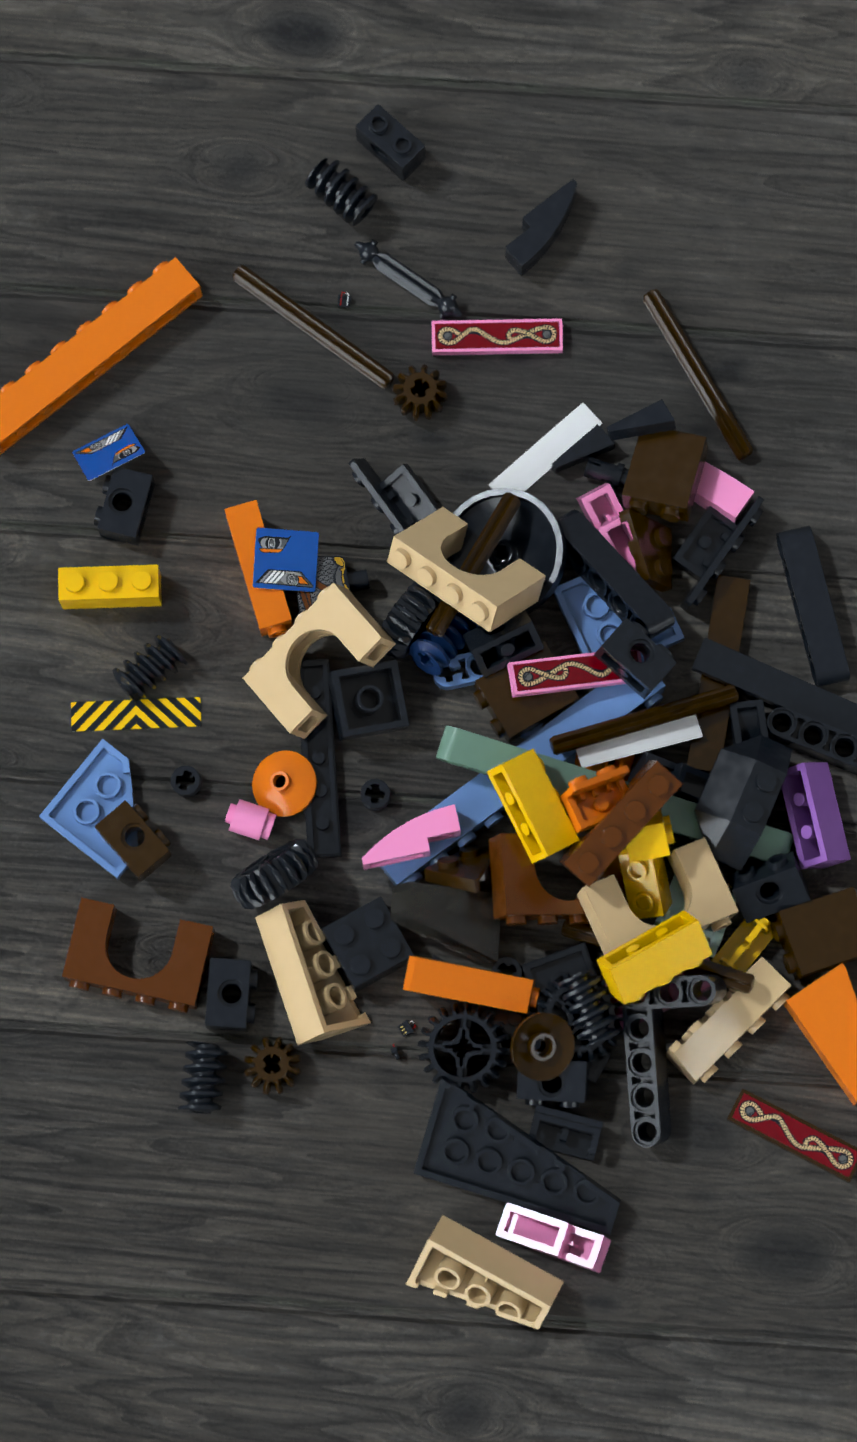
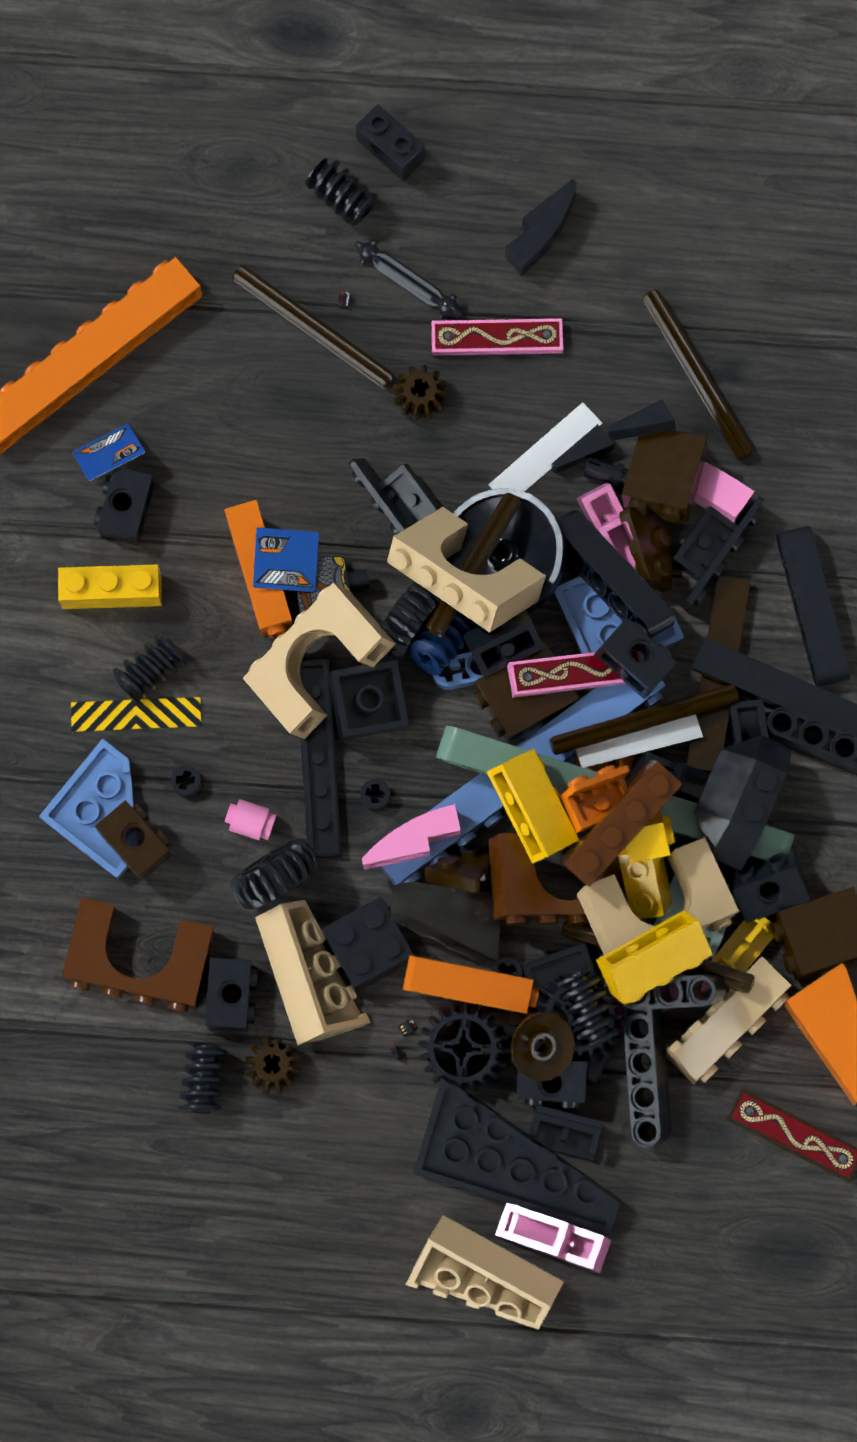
(297, 790): orange dish -> none
(814, 816): medium lavender brick -> none

